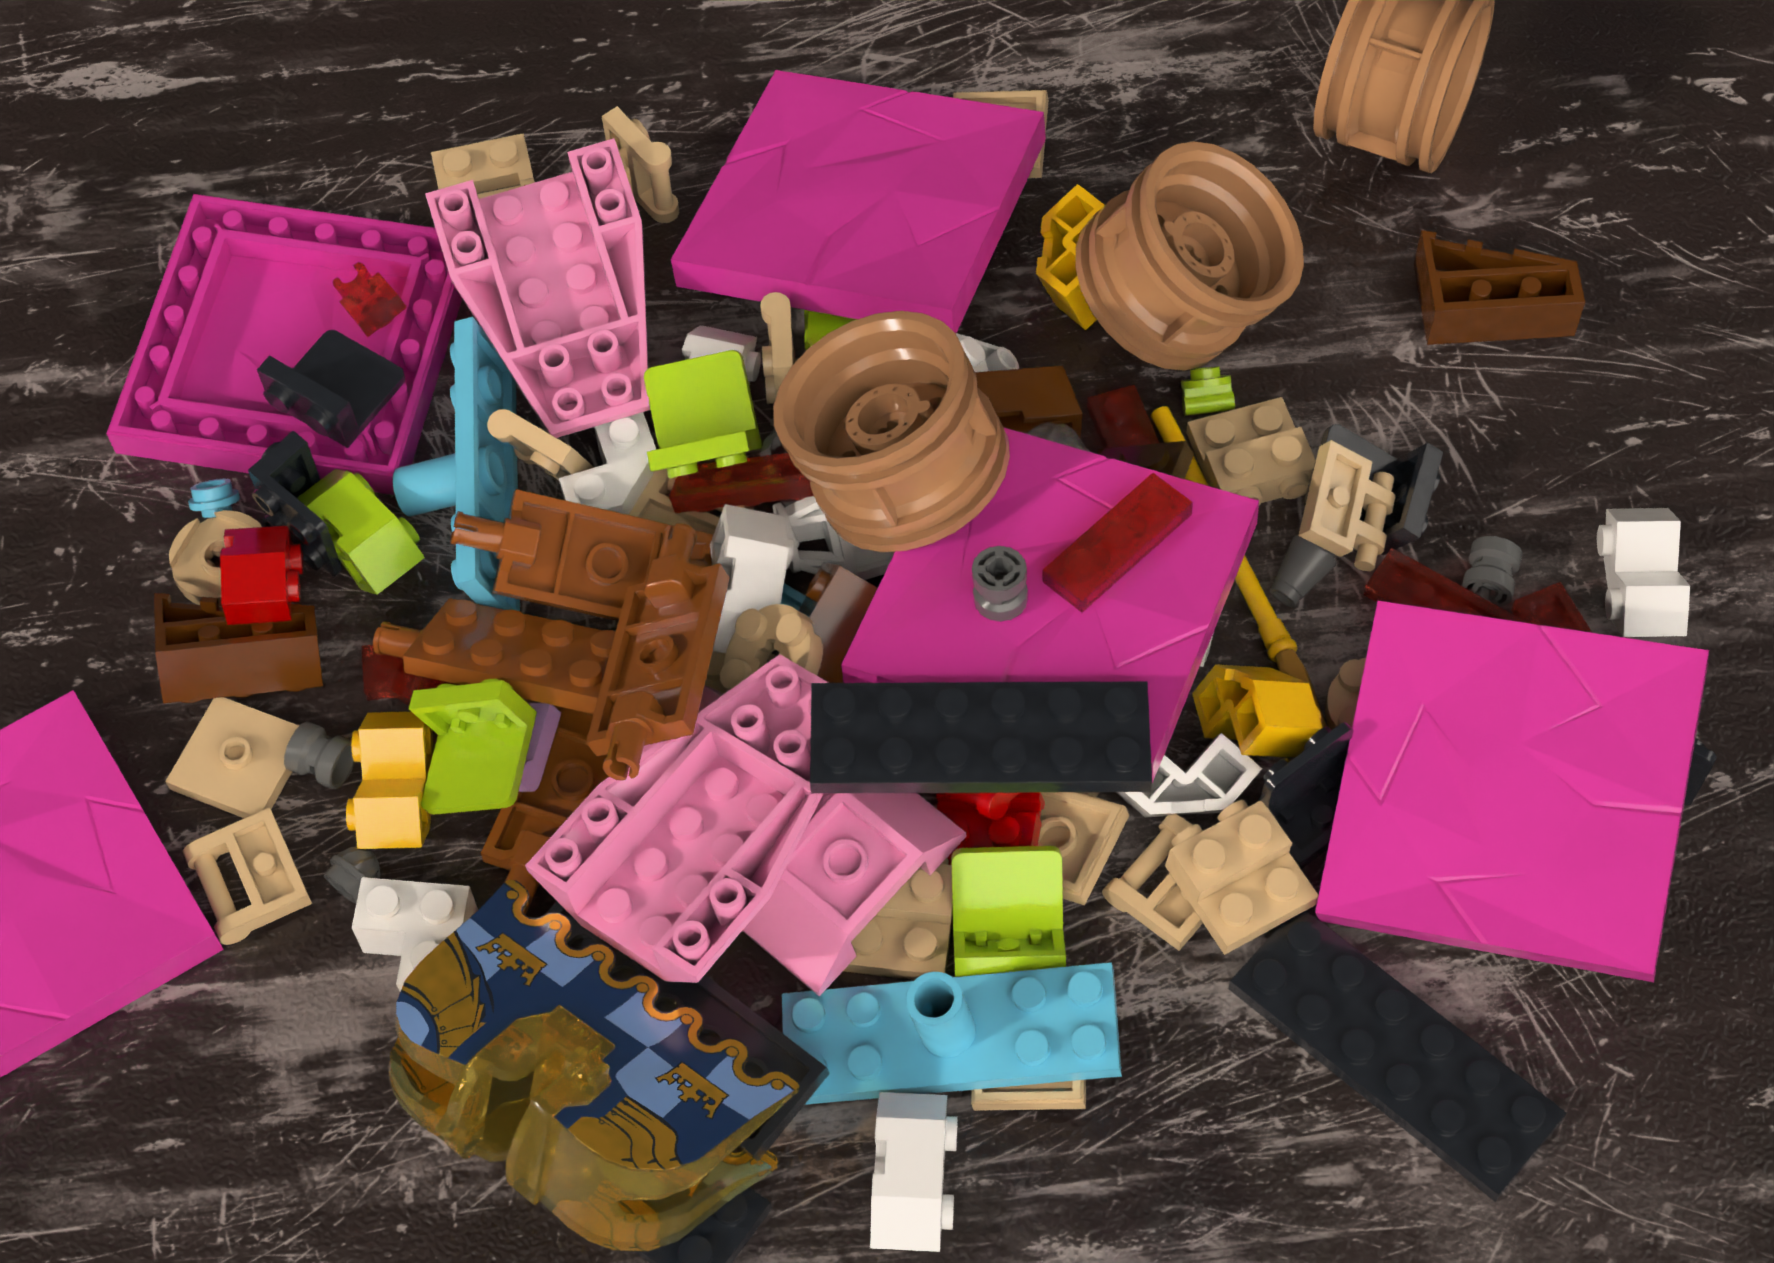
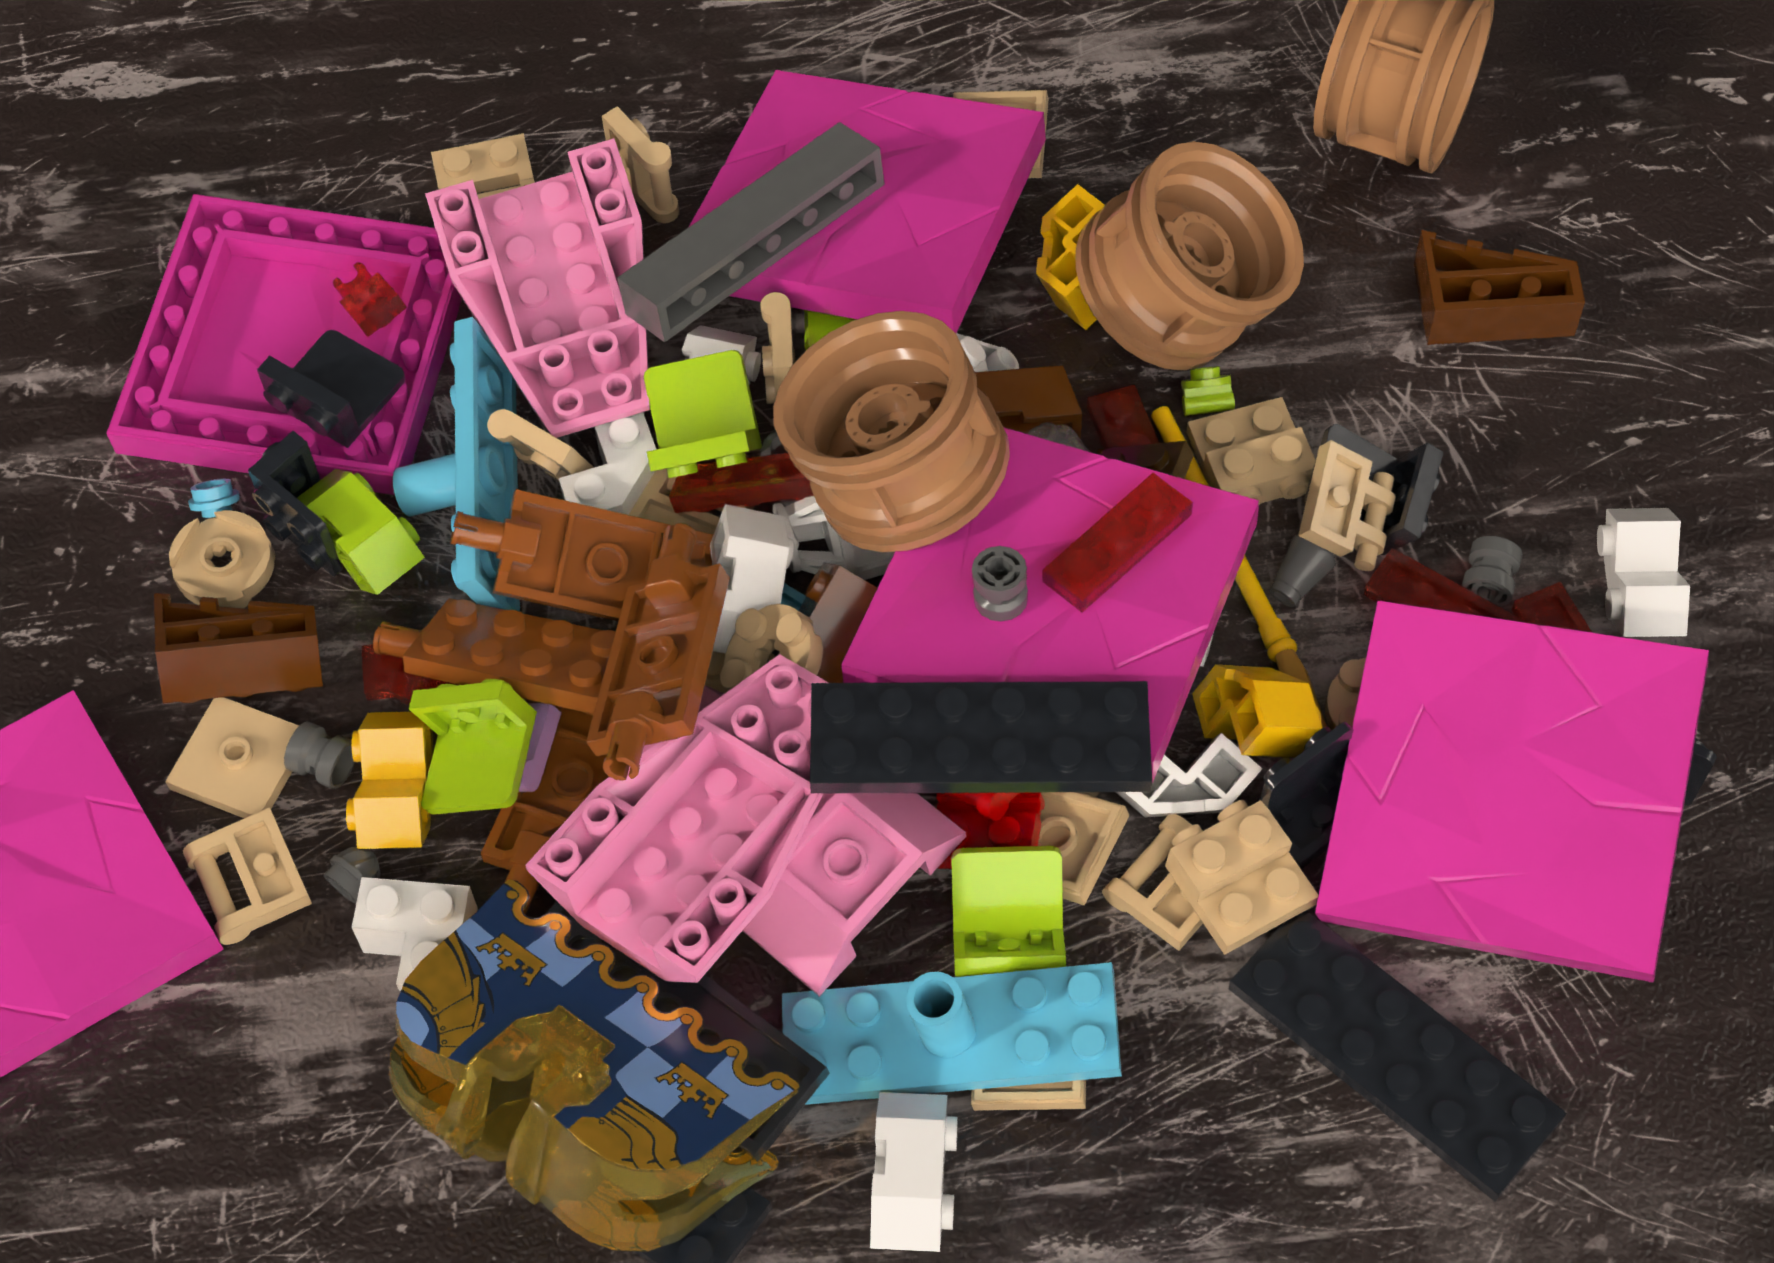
(259, 575): red brick -> none
(751, 231): none -> dark grey brick
(910, 930): tan plate -> none

